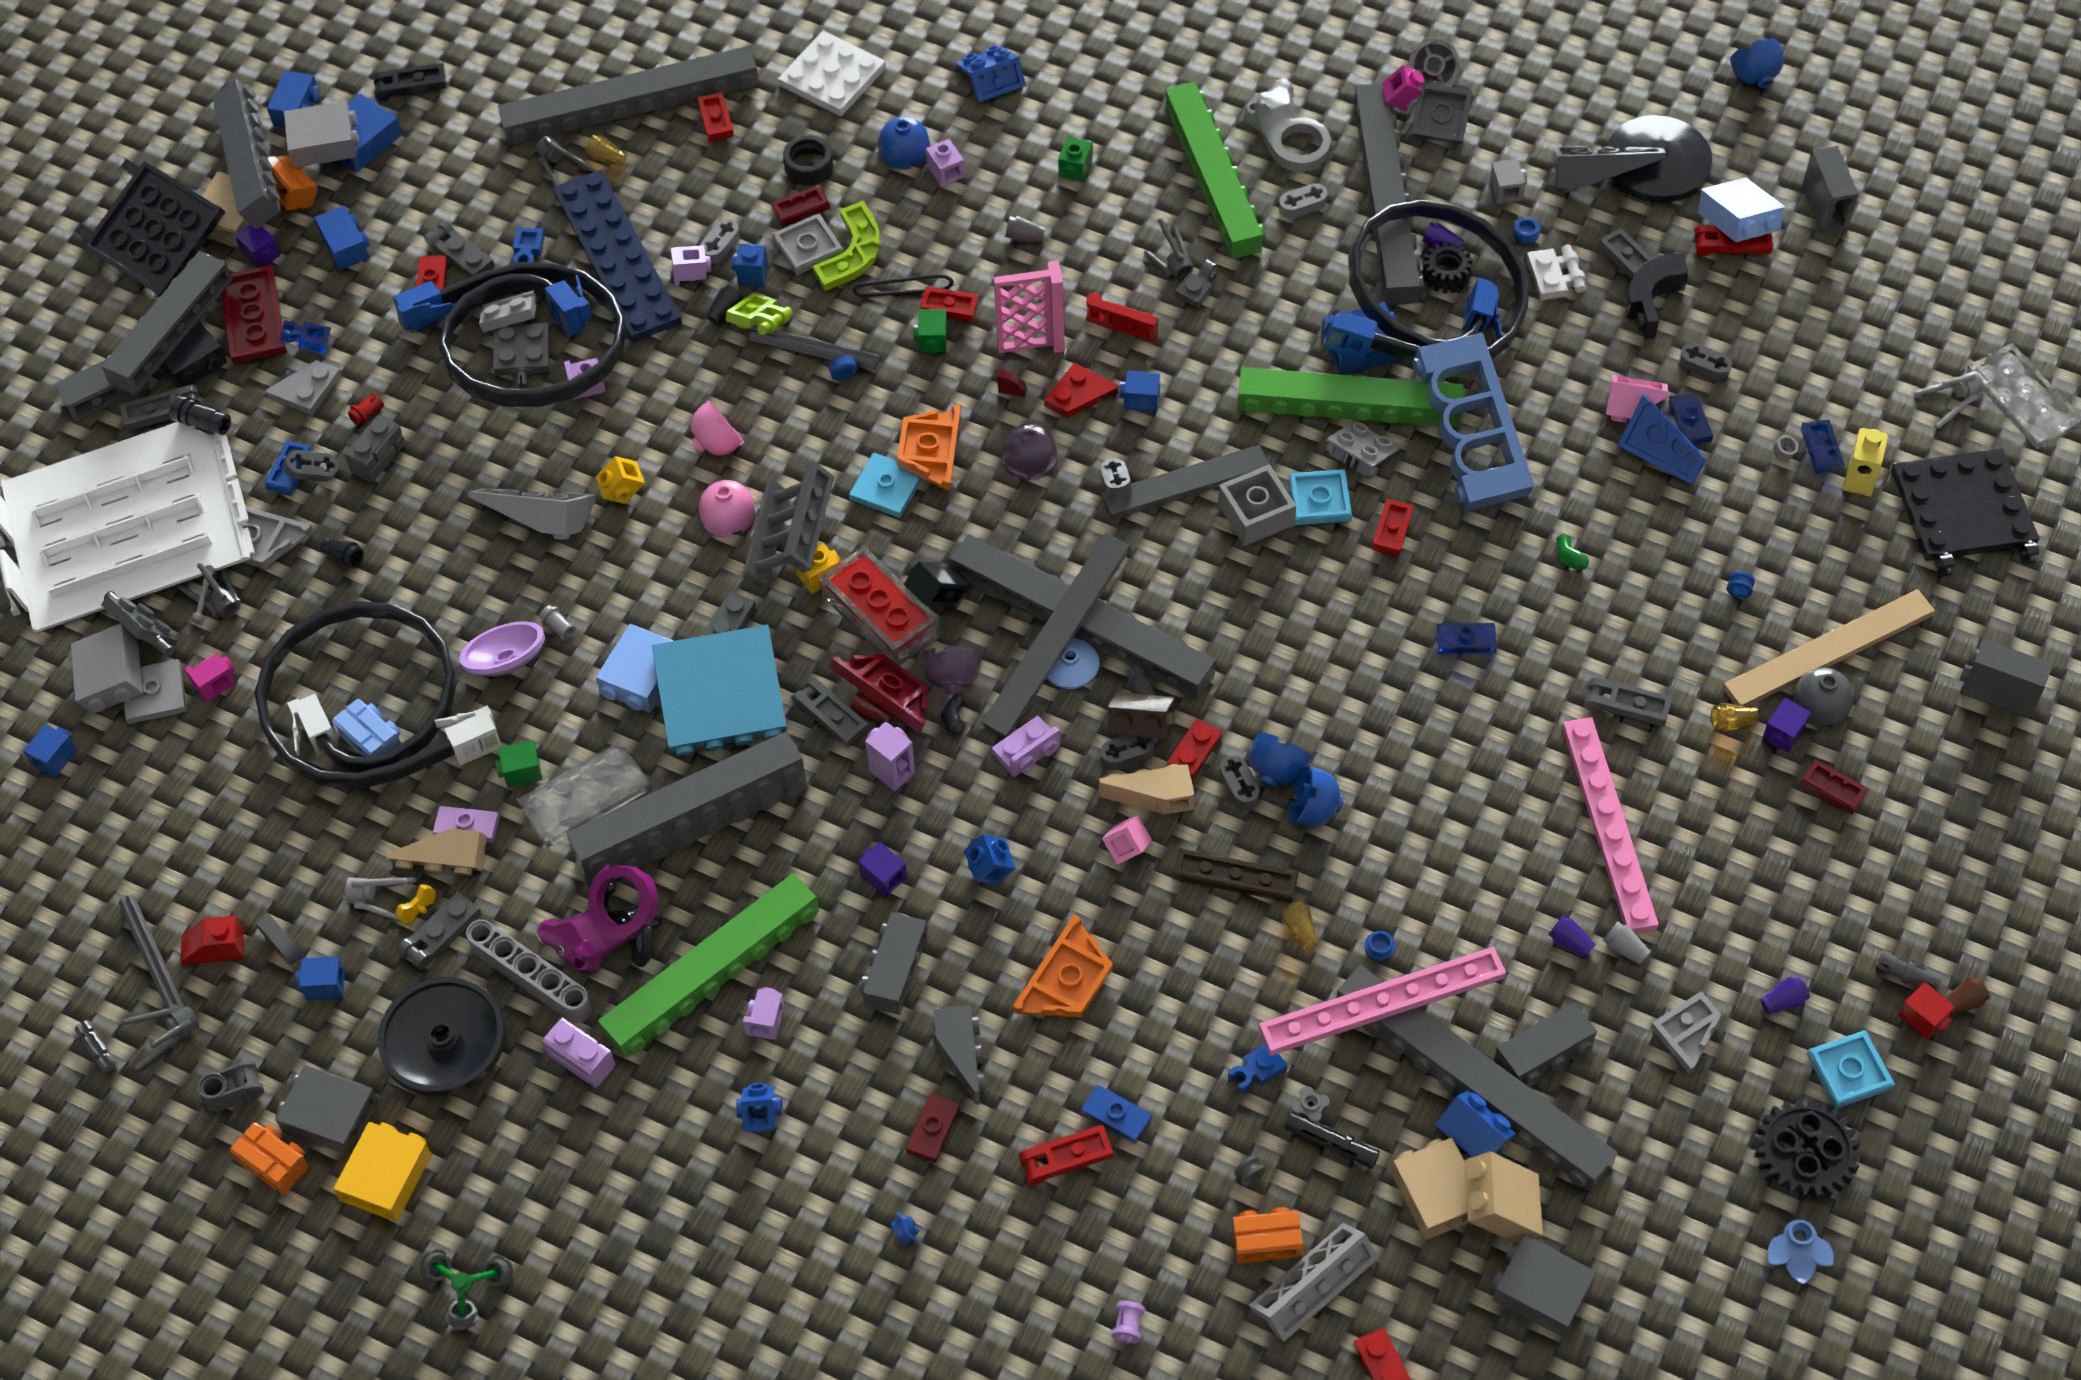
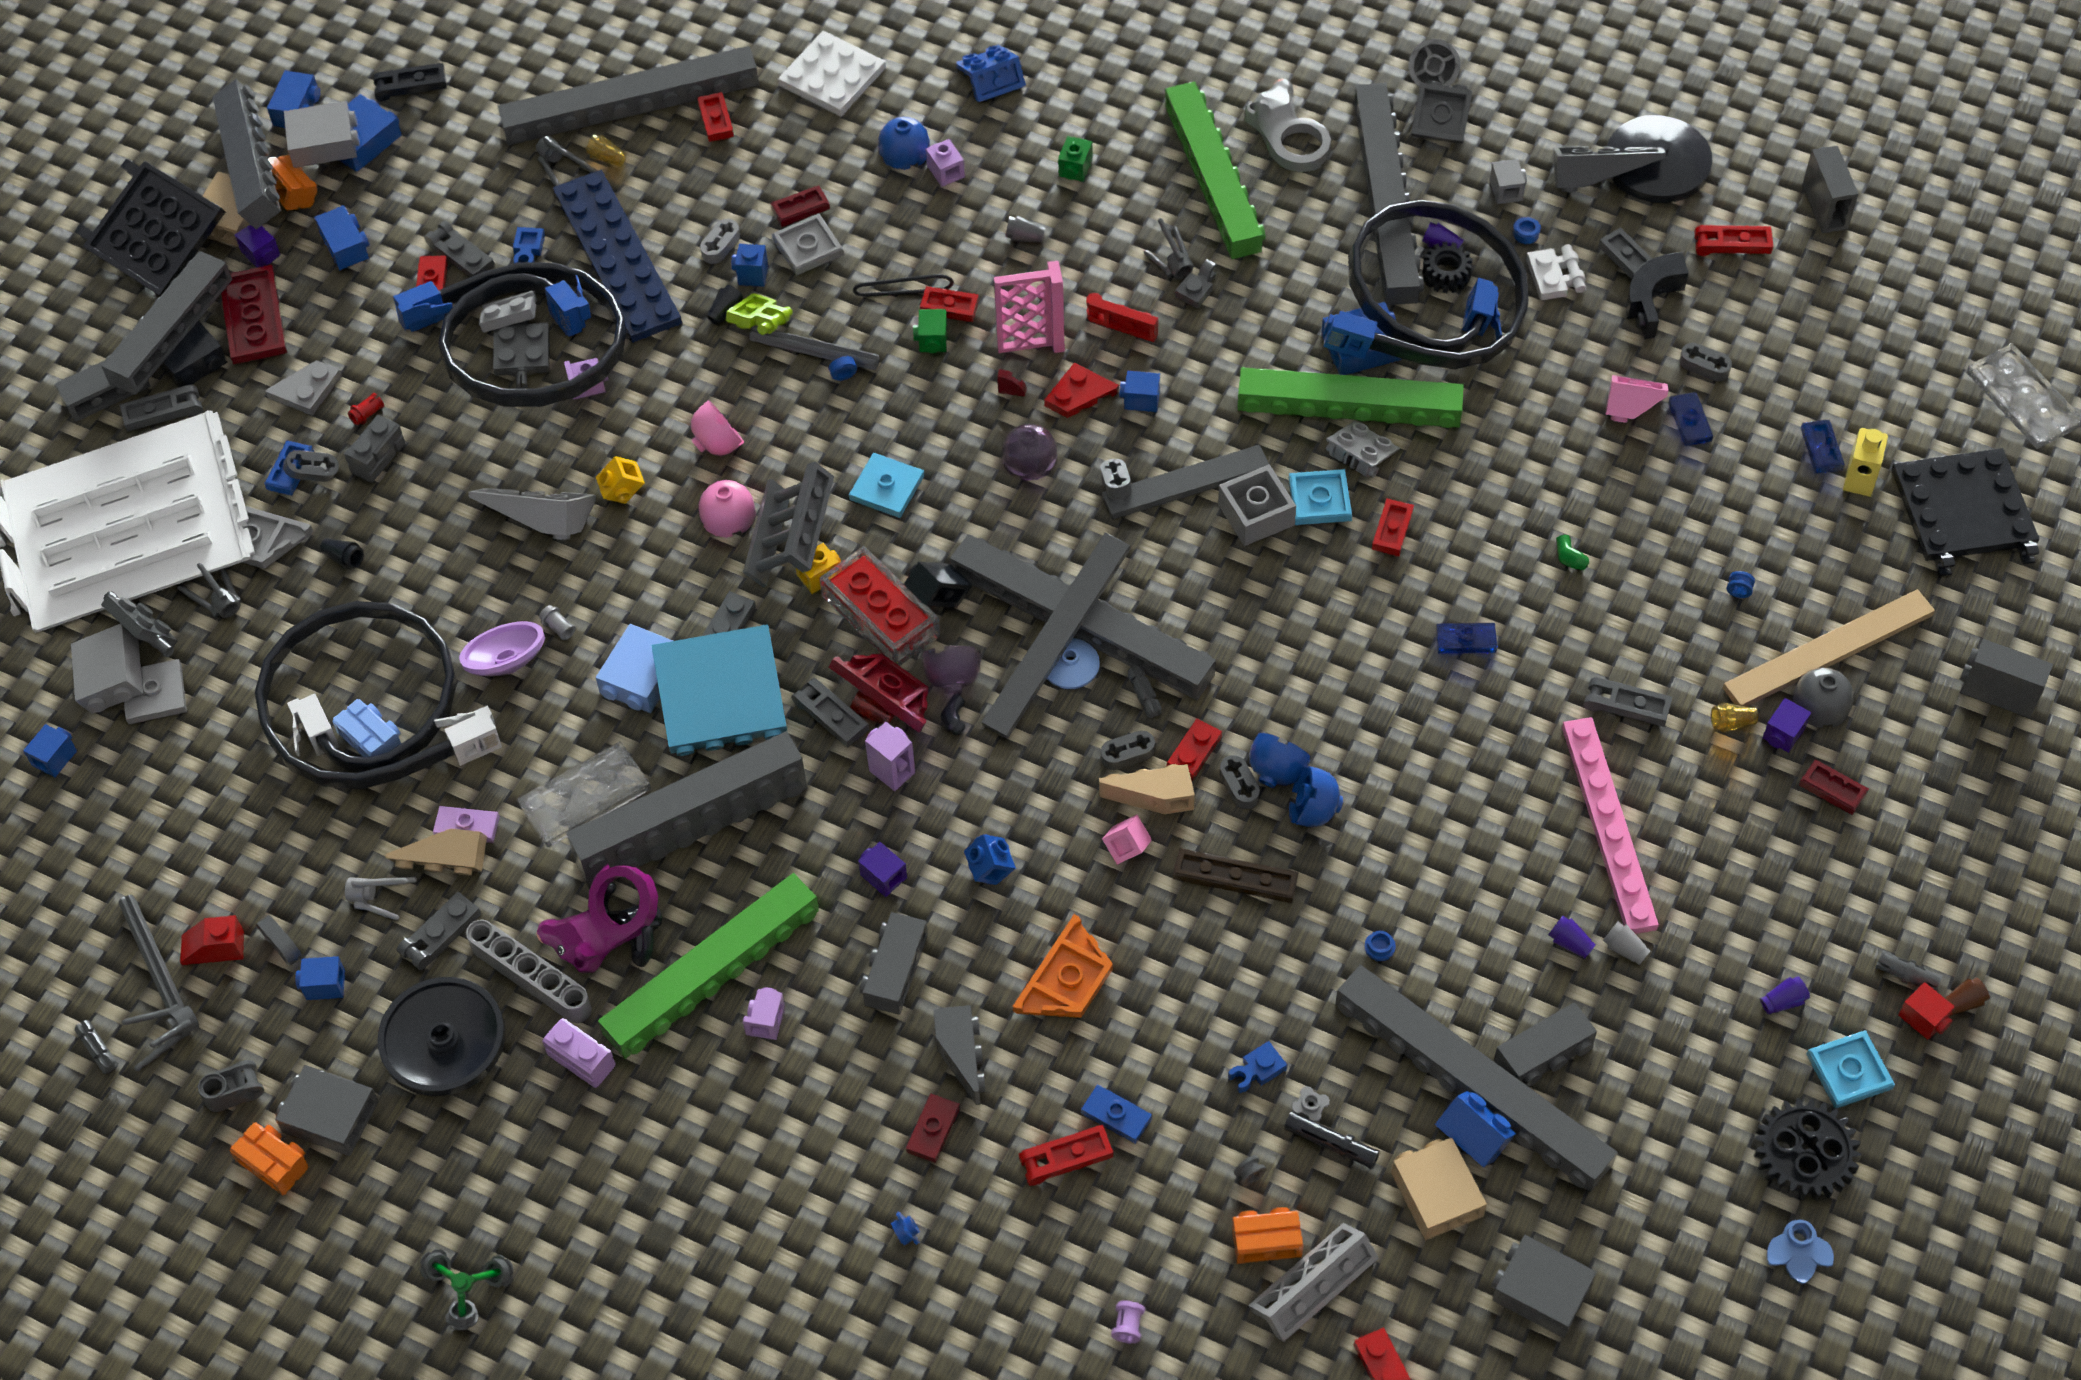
(197, 617): light grey hinge -> none
(203, 417): black axle -> none
(212, 676): dark pink brick -> none
(310, 336): clear blue plate -> none
(383, 1170): yellow brick -> none
(407, 912): yellow piece -> none
(519, 764): green brick -> none
(689, 264): lavender brick -> none
(759, 1107): blue brick -> none
(803, 145): black tyre -> none
(860, 253): lime plate -> none
(930, 445): orange wing -> none
(1027, 746): lavender bracket -> none
(1141, 715): dark brown brick -> none
(1300, 923): clear yellow cone -> none
(1303, 201): light grey beam -> none
(1382, 1001): bright pink plate -> none
(1402, 87): dark pink brick -> none
(1459, 357): medium blue fence -> none
(1503, 1197): tan brick -> none
(1661, 442): blue wing -> none
(1688, 1029): light grey wing -> none
(1741, 209): light blue brick -> none
(1759, 63): blue cylinder -> none
(1792, 447): light grey hinge -> none
(1963, 386): light grey plant -> none

